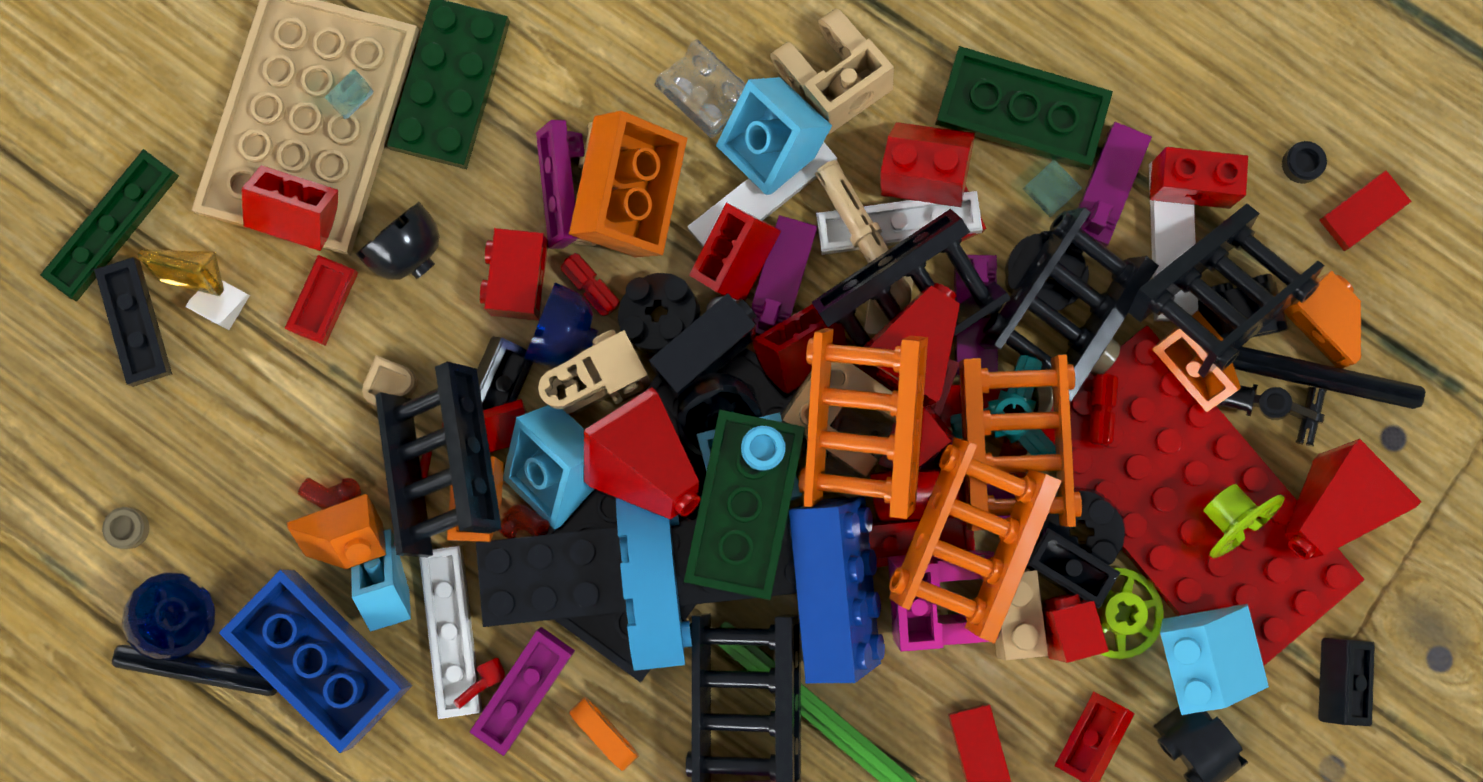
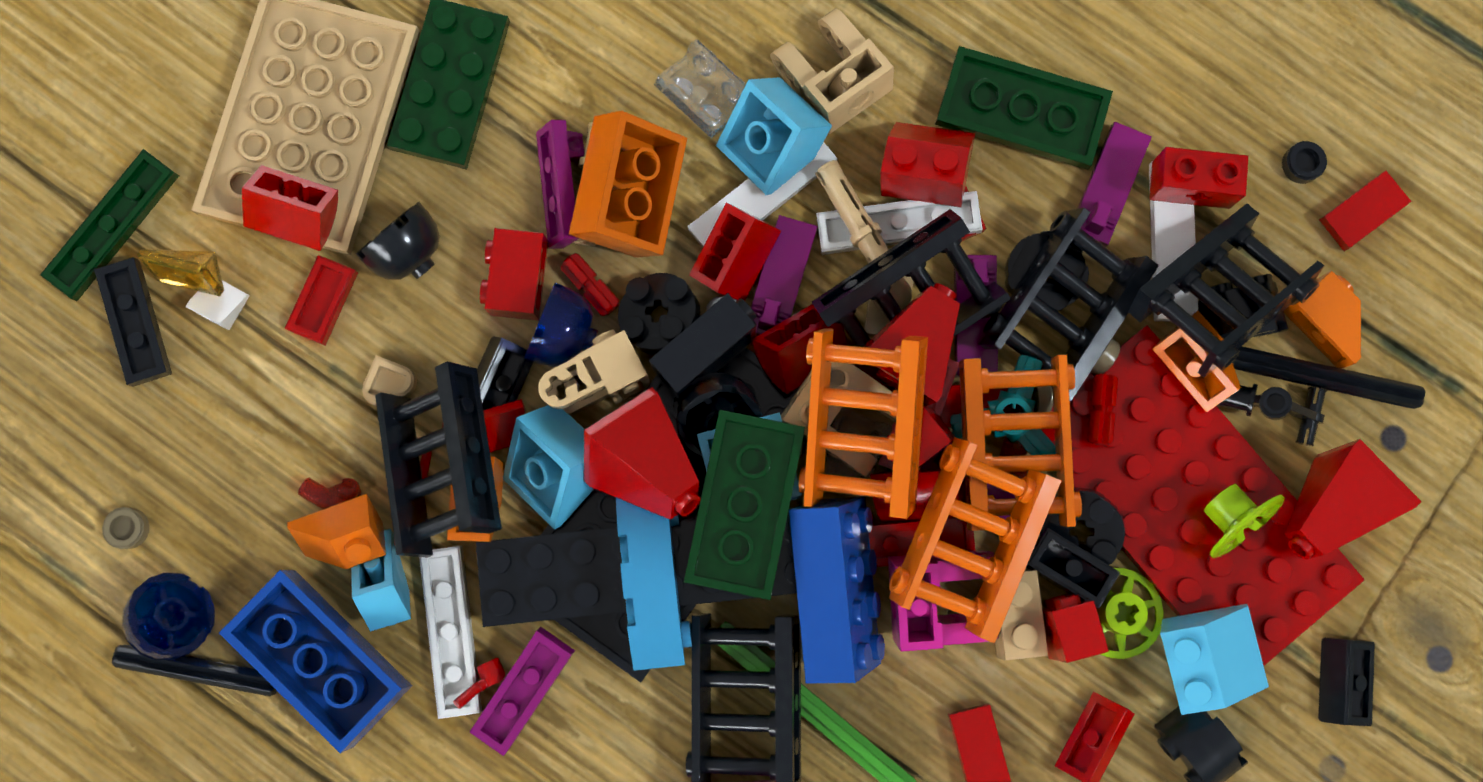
(349, 94): clear light blue tile -> none
(522, 518): clear red arm -> none
(603, 734): orange beam -> none
(763, 448): medium azure tile -> none
(1052, 188): clear light blue tile -> none

